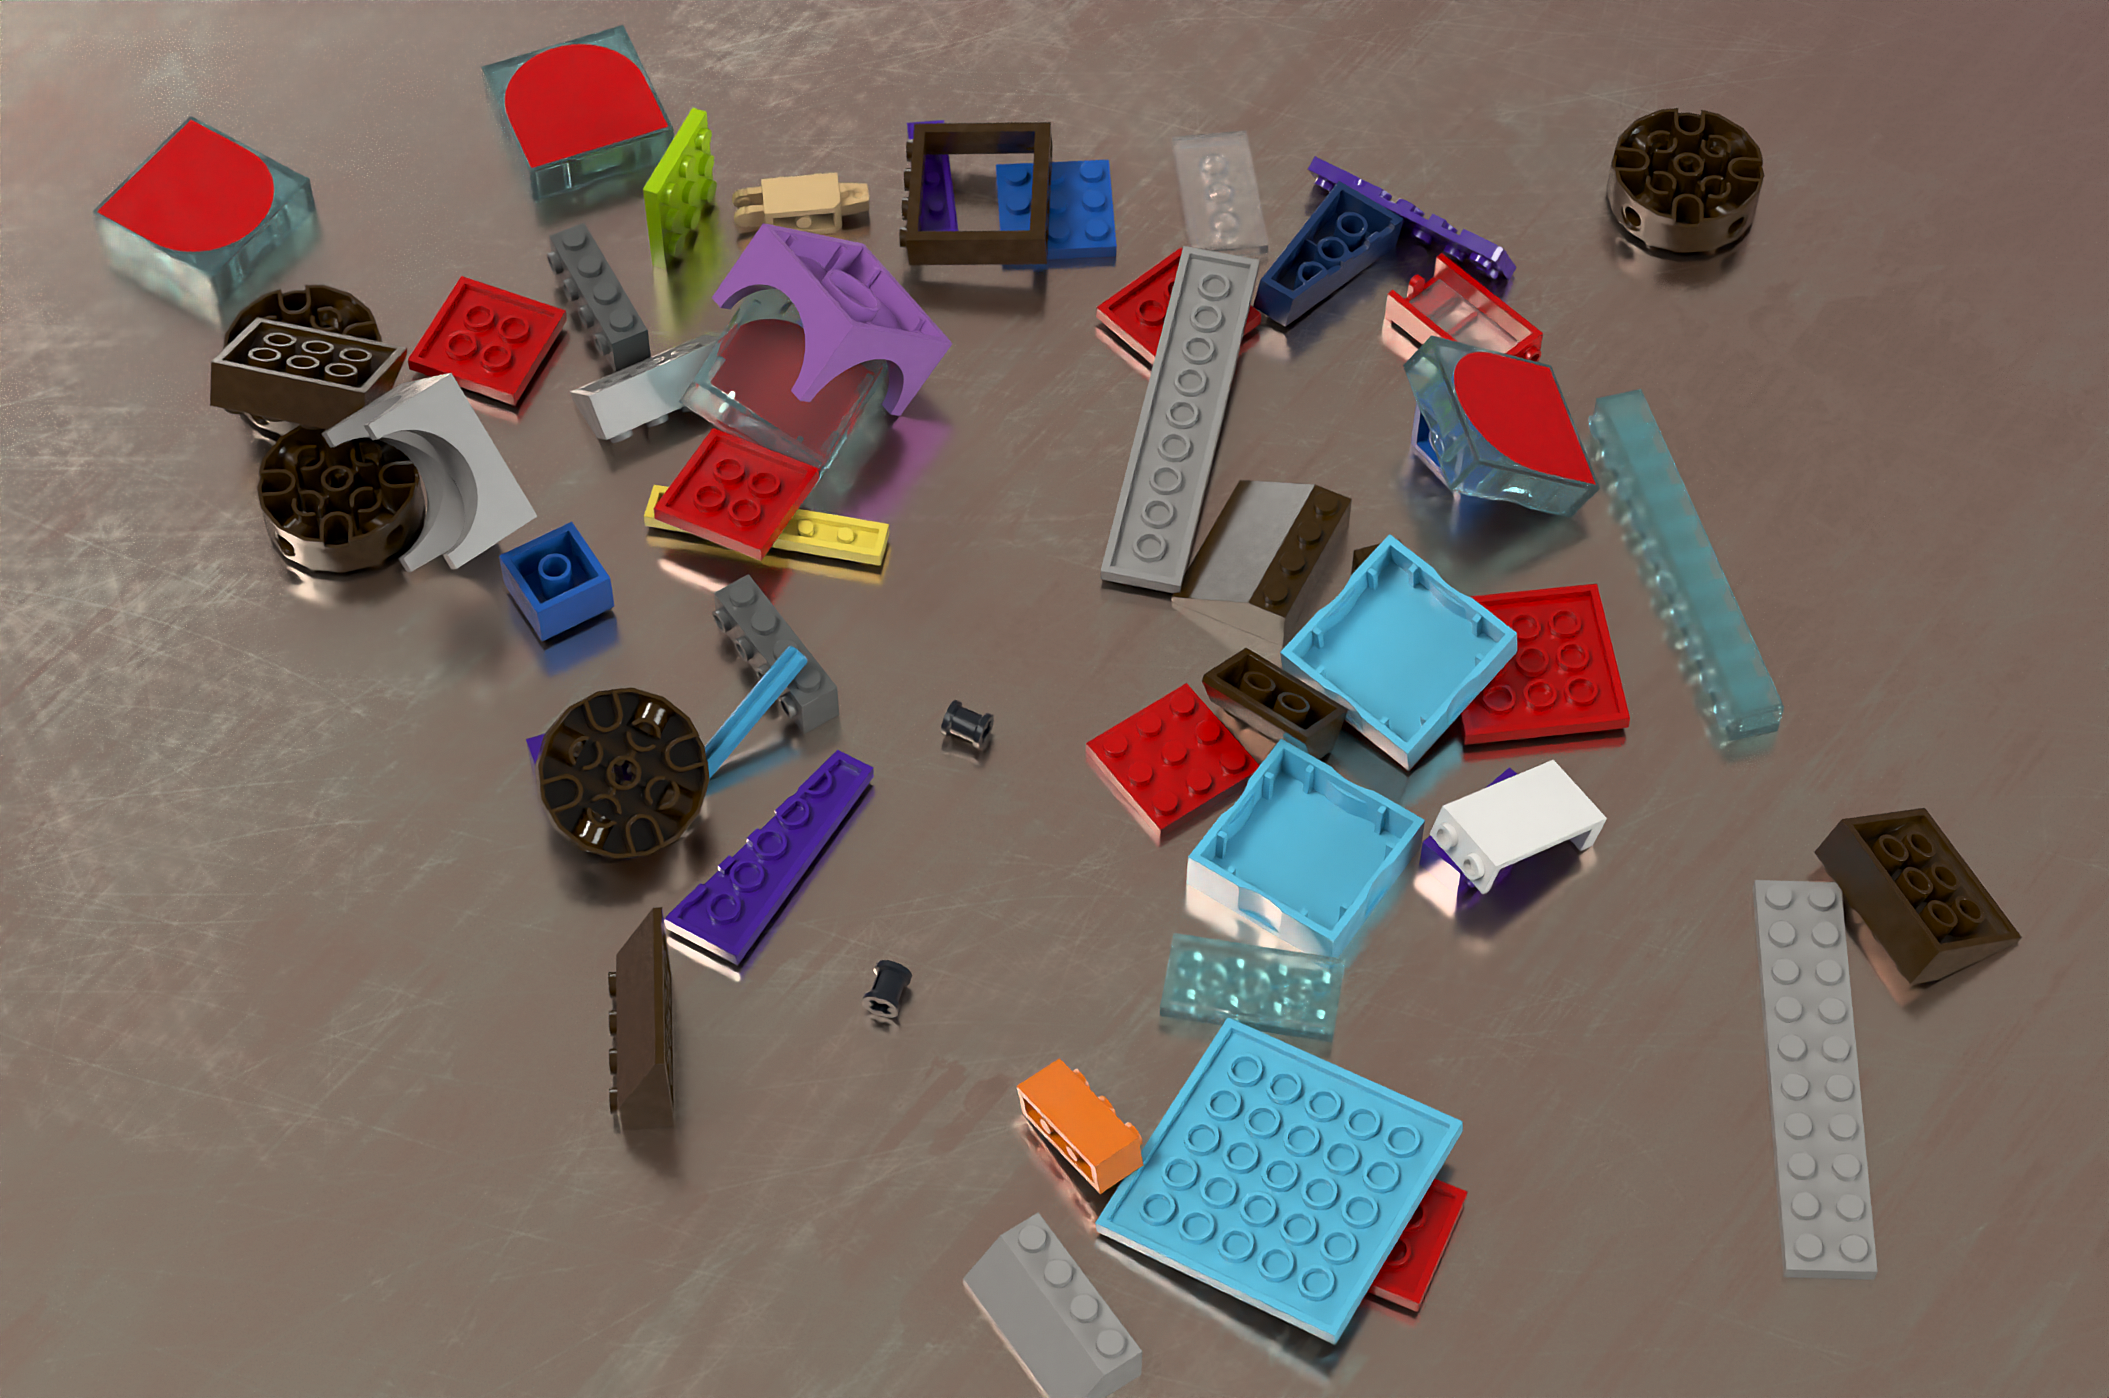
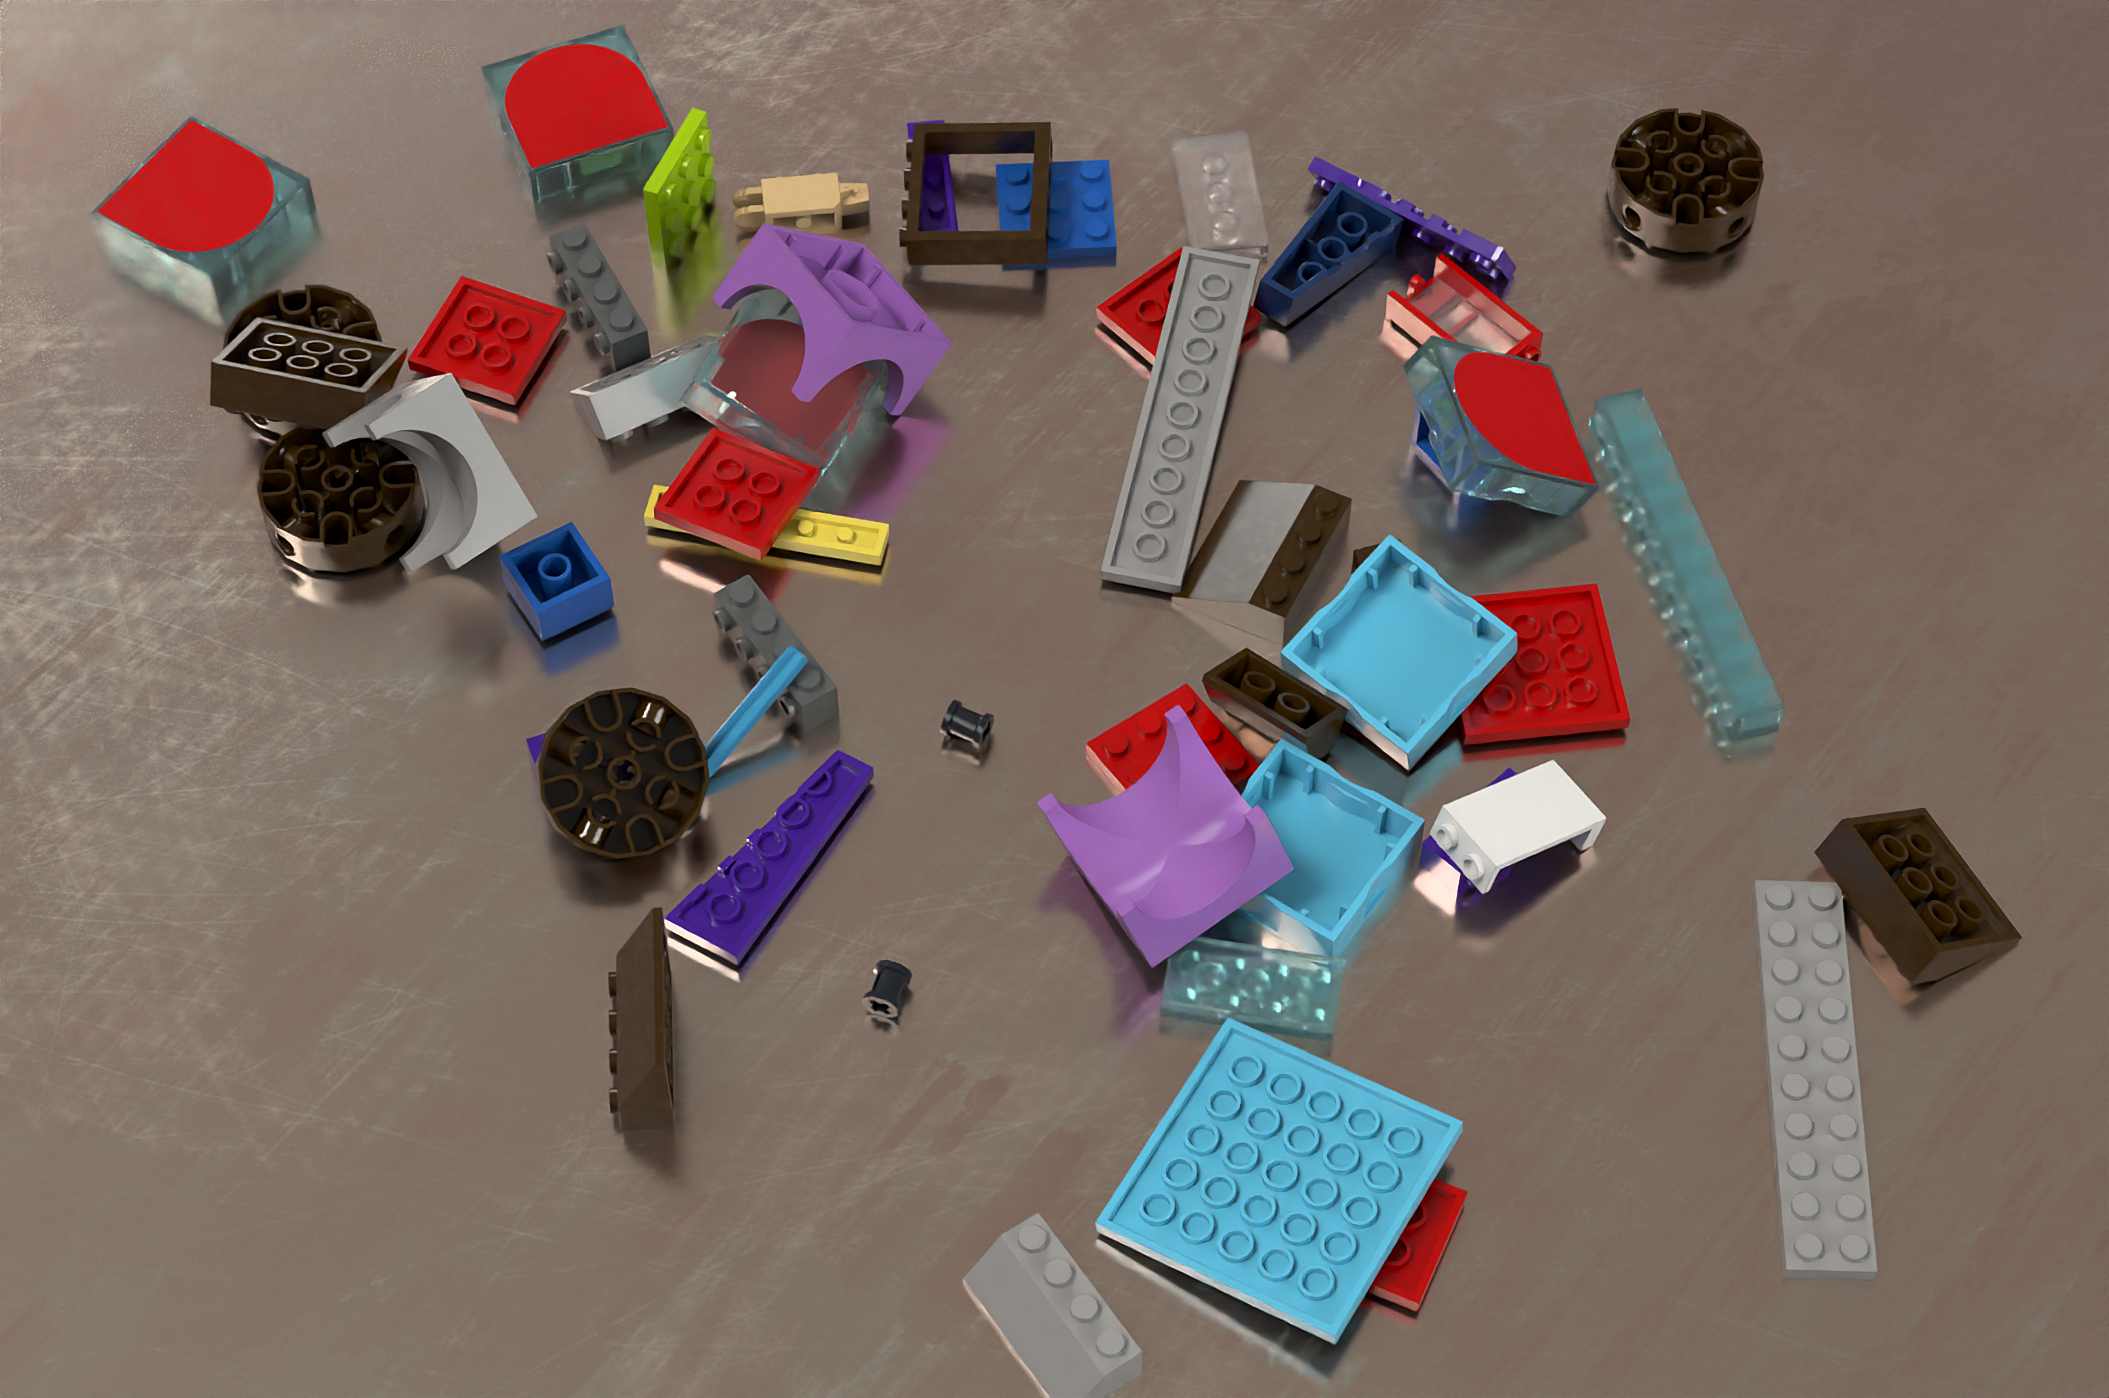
(1081, 1125): orange brick -> none
(1172, 846): none -> medium lavender piece

